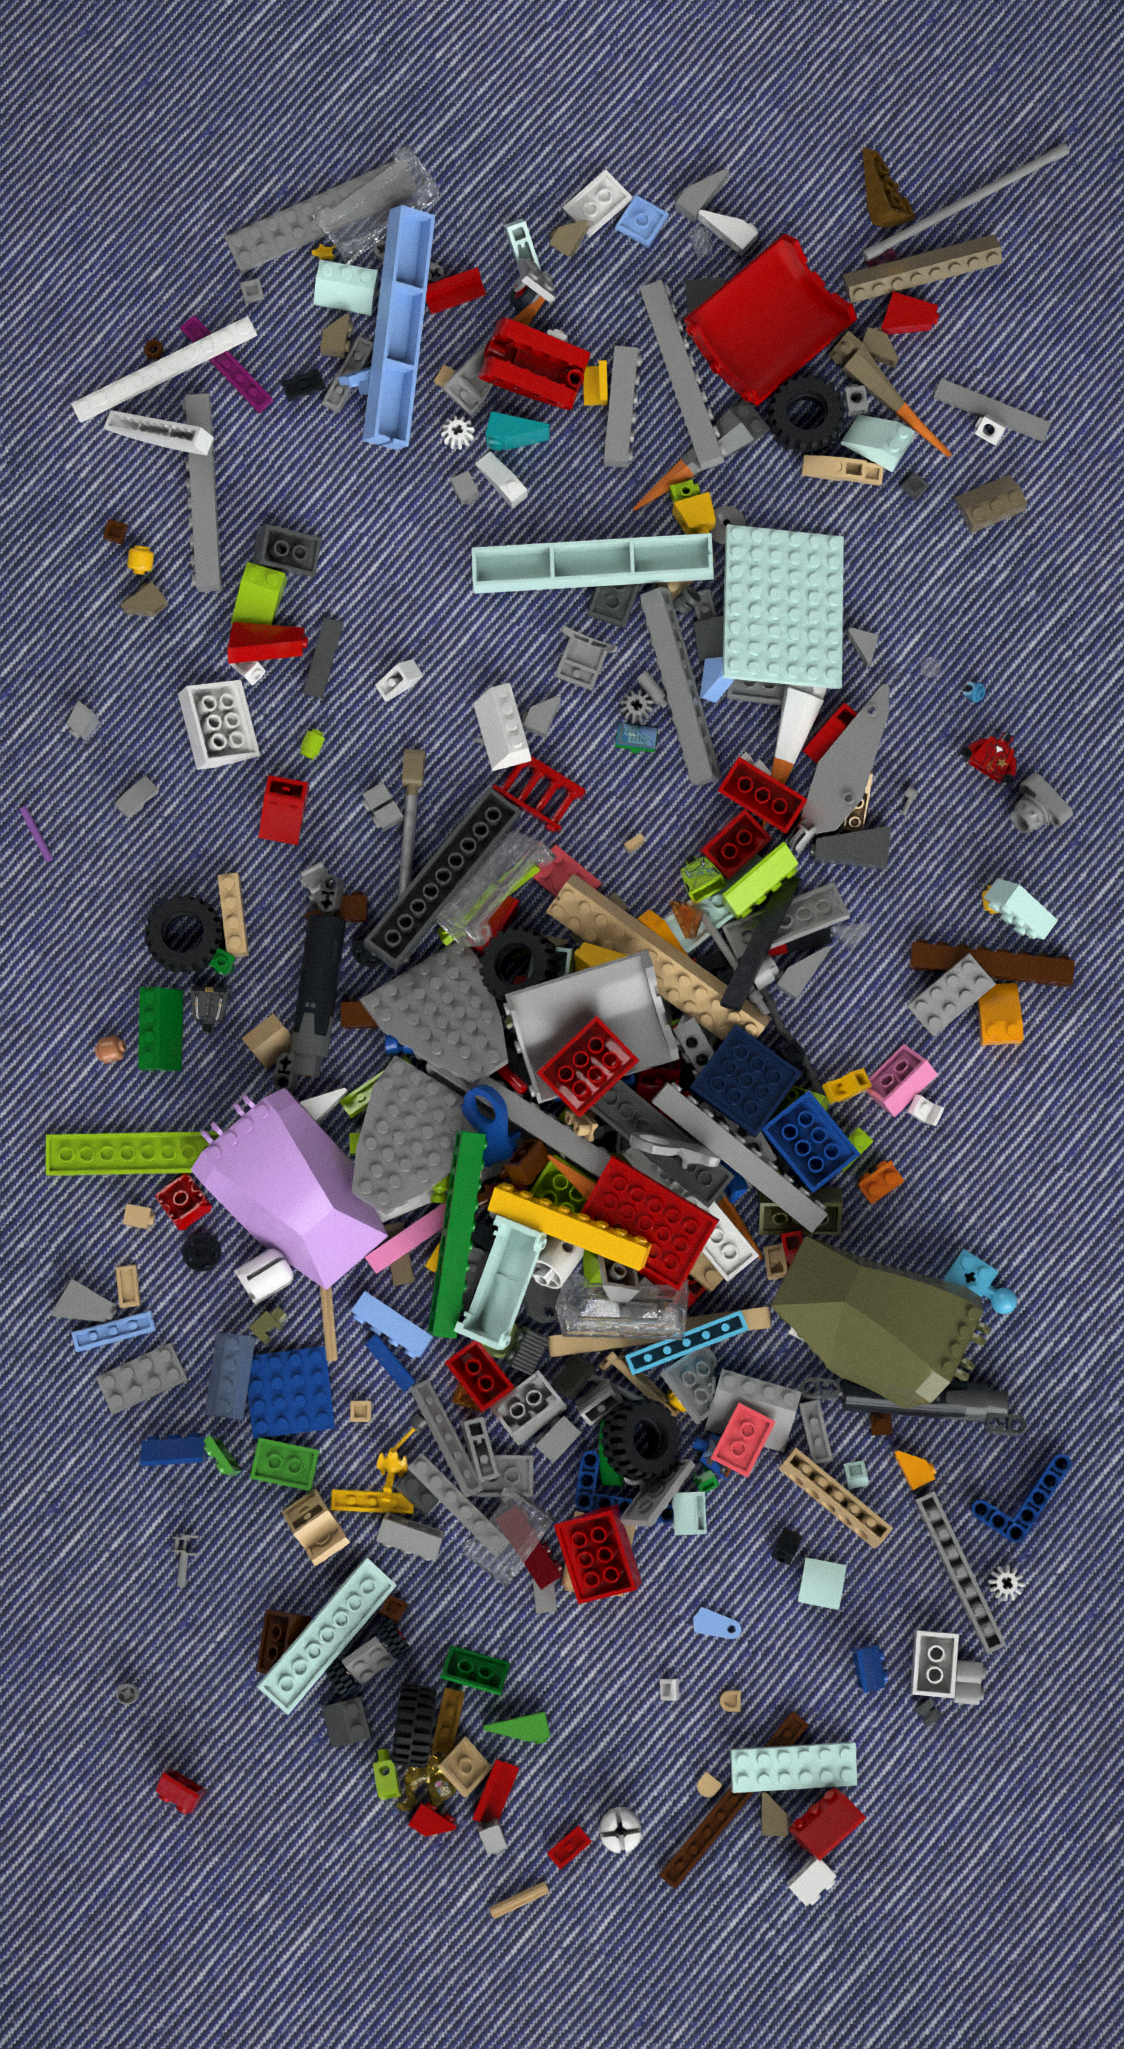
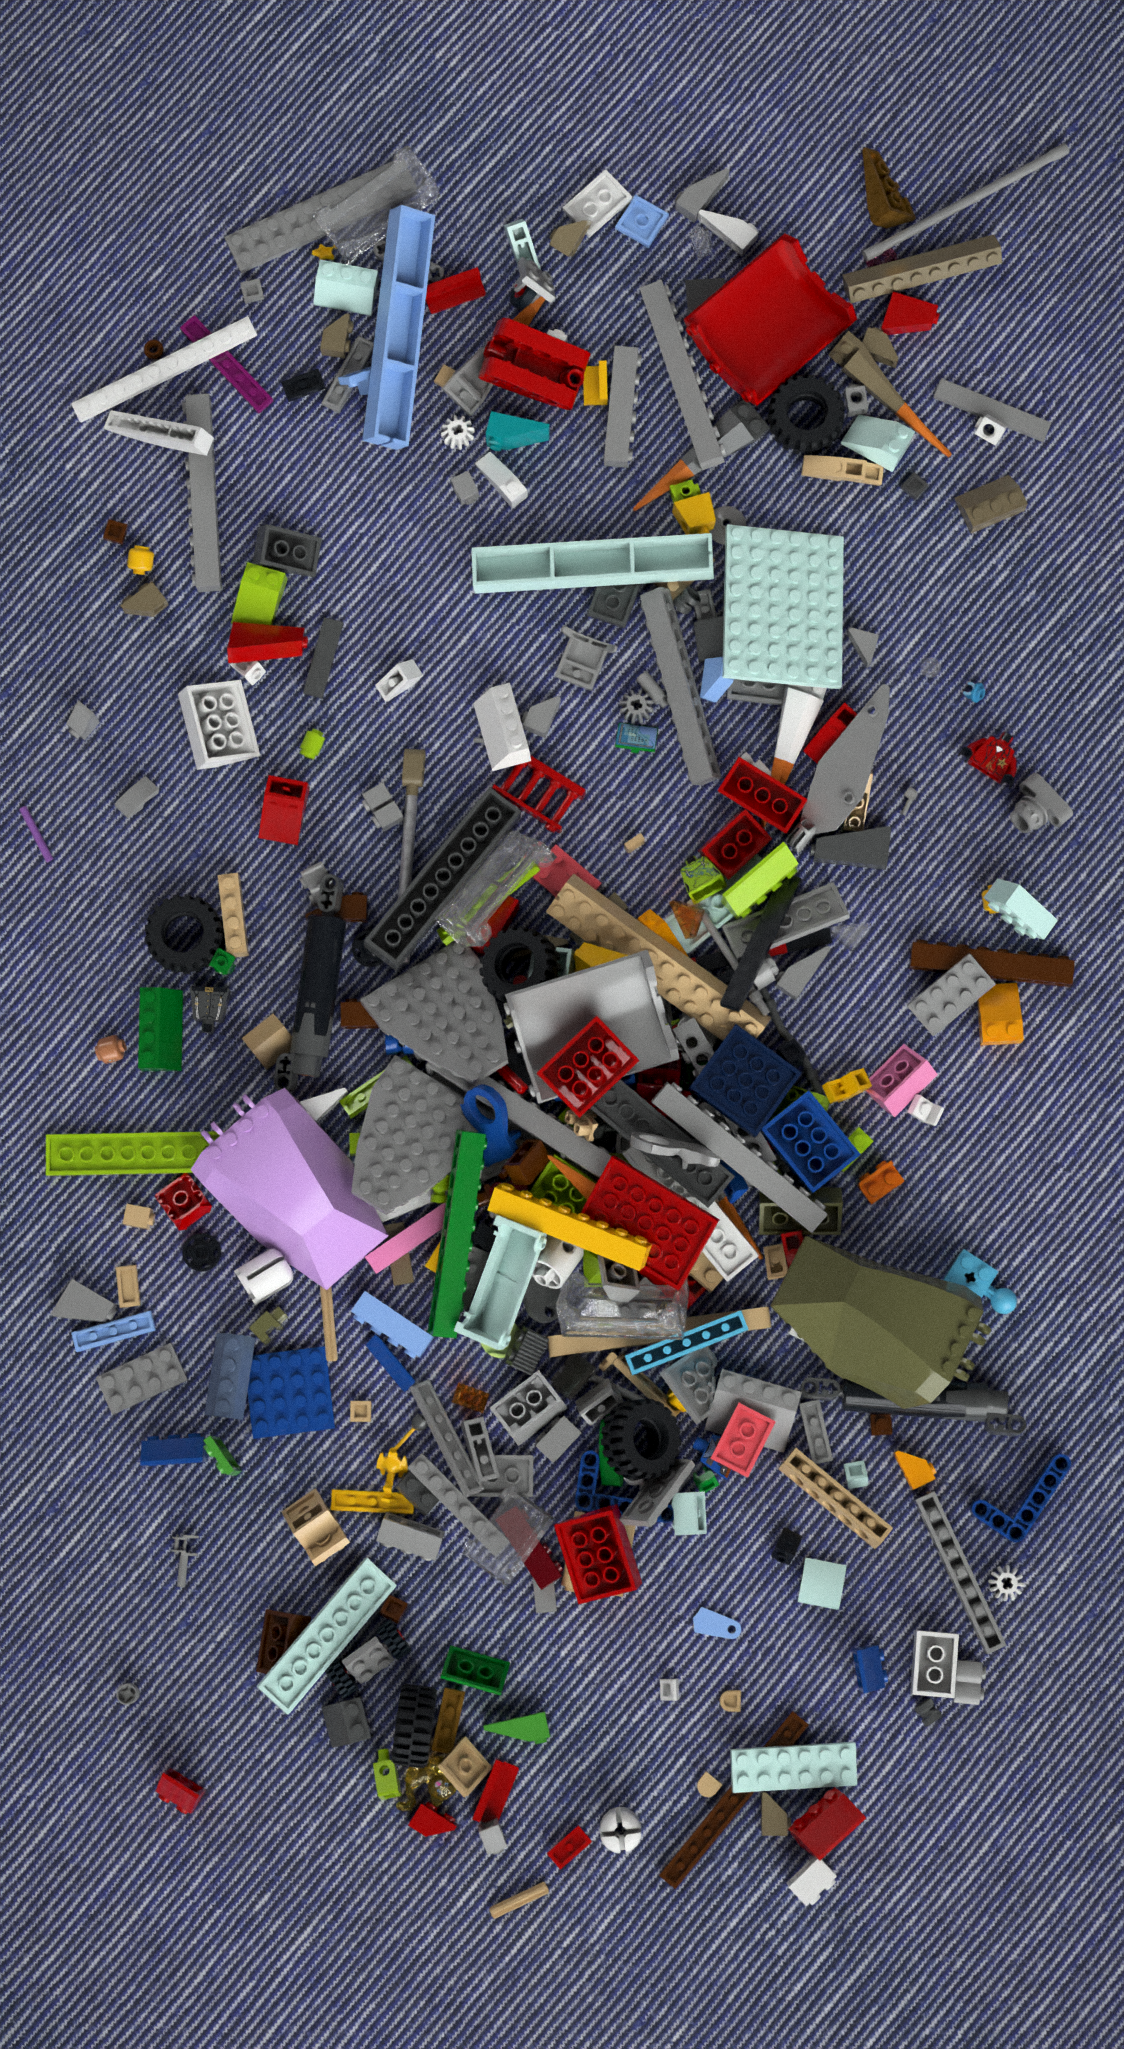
(284, 1464): bright green plate -> none
(479, 1375): red slope -> none

